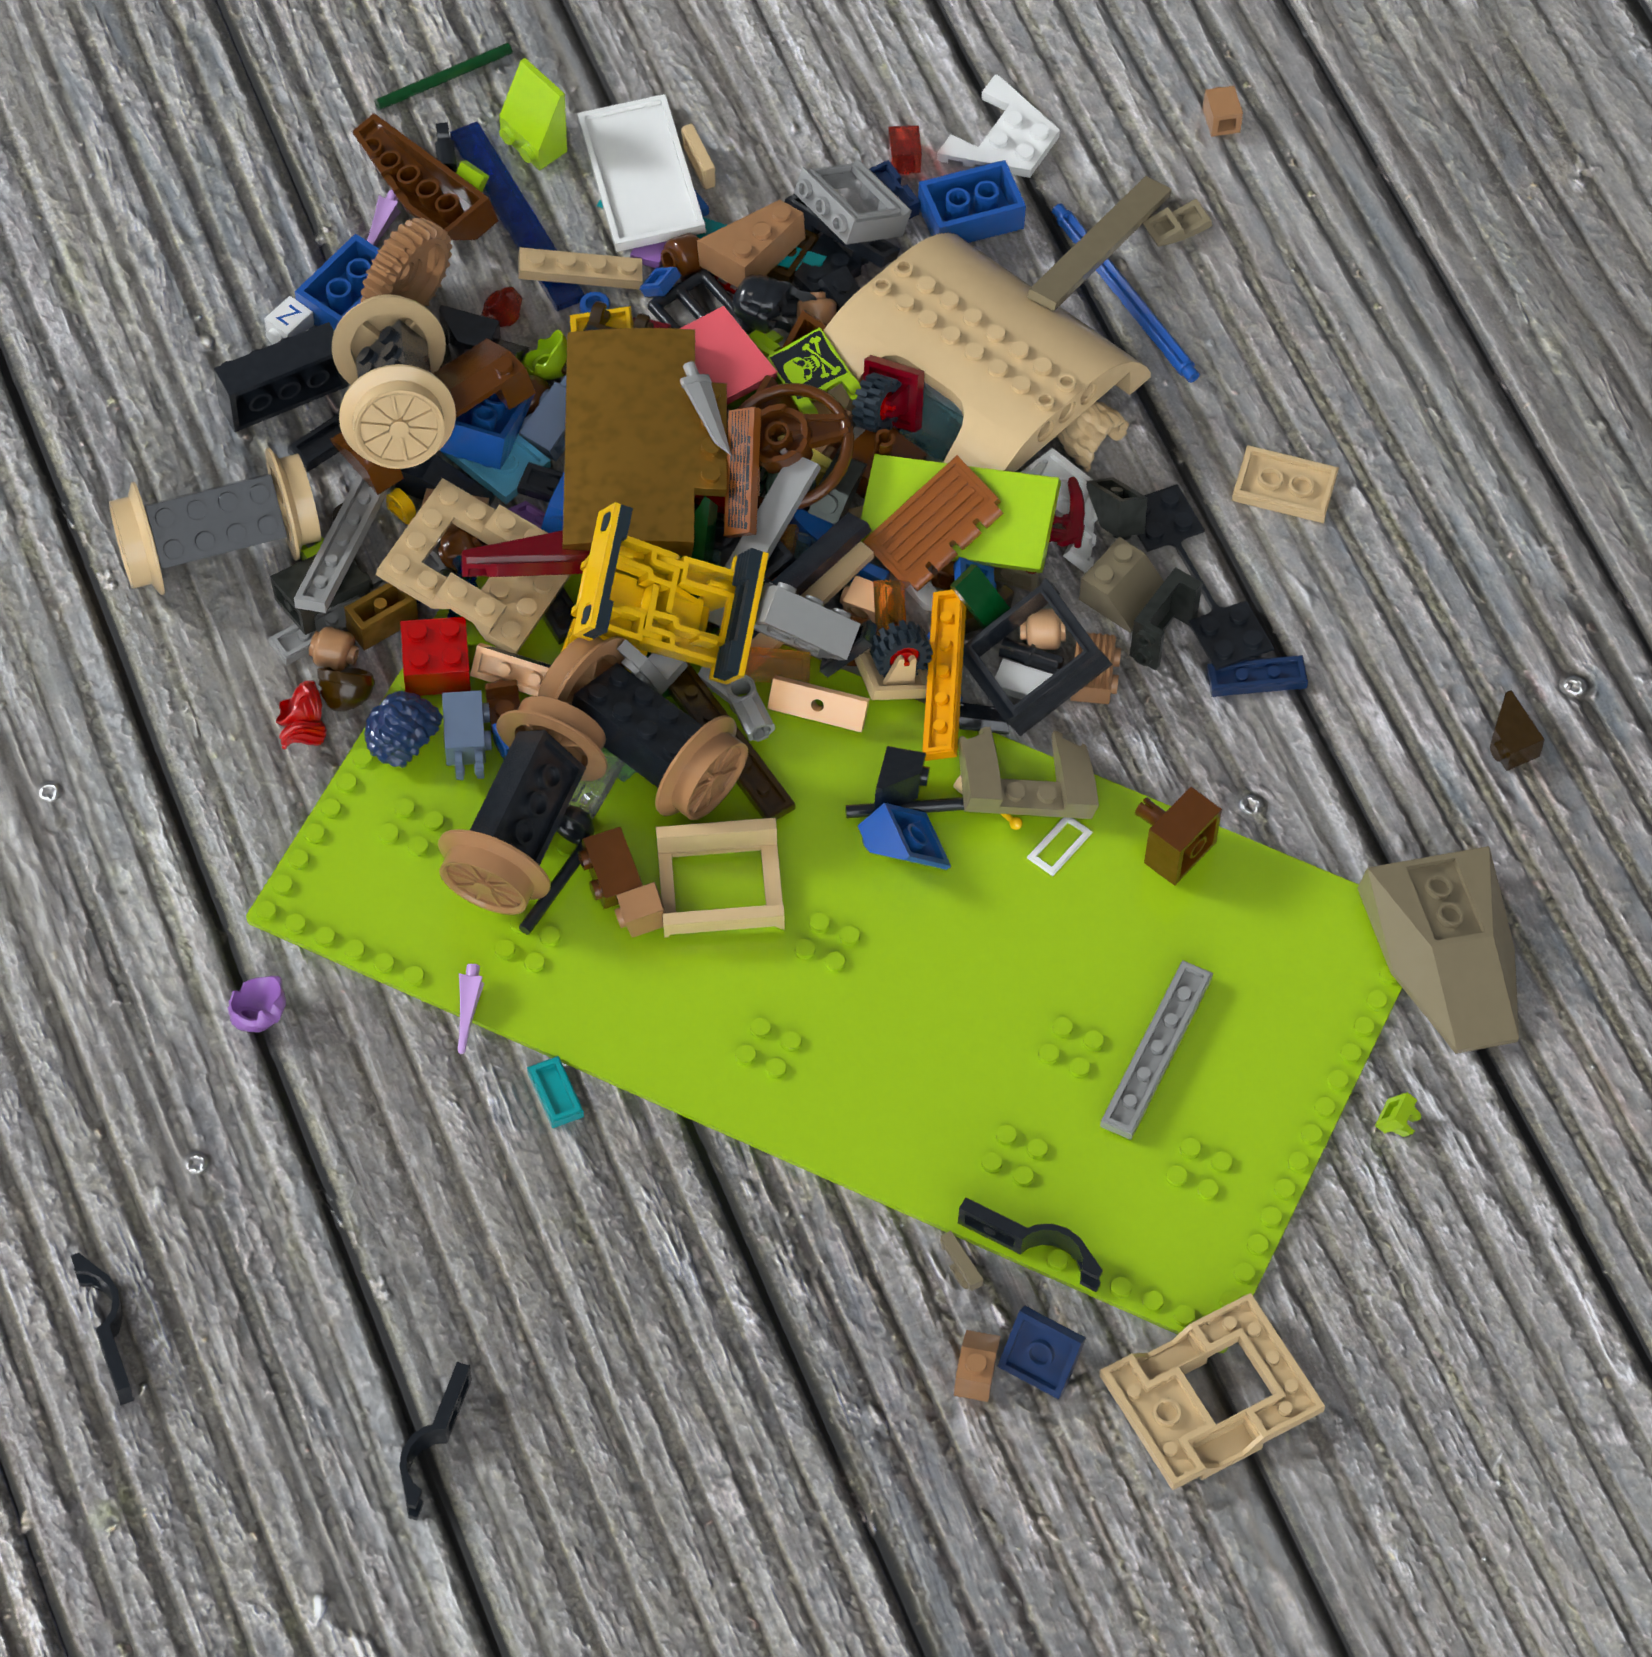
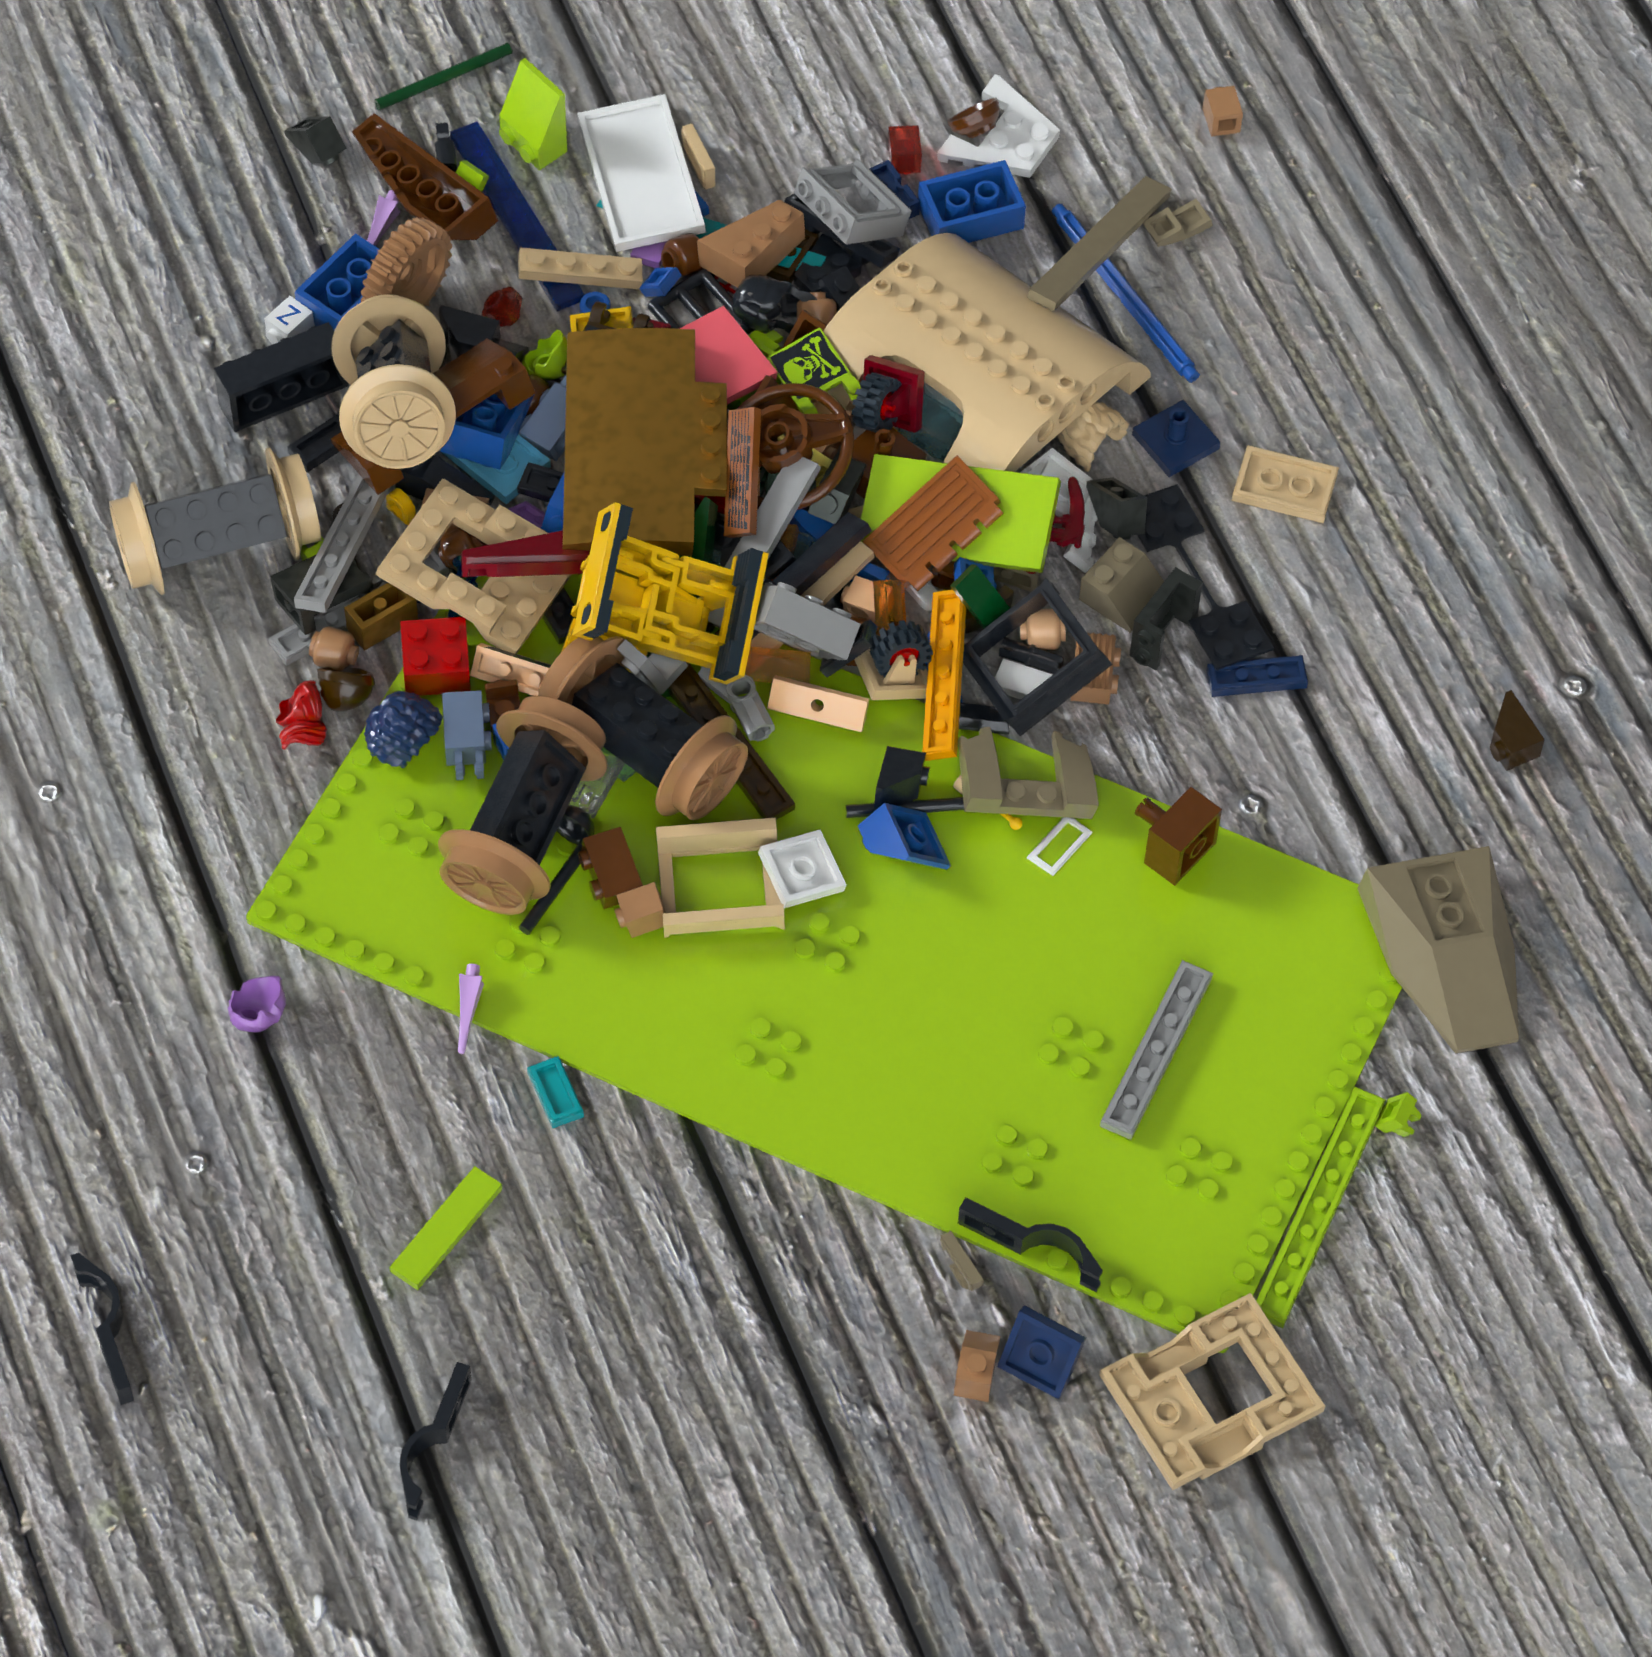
(317, 139): none -> pearl dark grey slope
(446, 1228): none -> lime tile
(703, 399): light grey bar -> none
(802, 868): none -> white tile
(976, 119): none -> reddish brown piece
(1176, 438): none -> dark blue tile
(1319, 1205): none -> lime tile

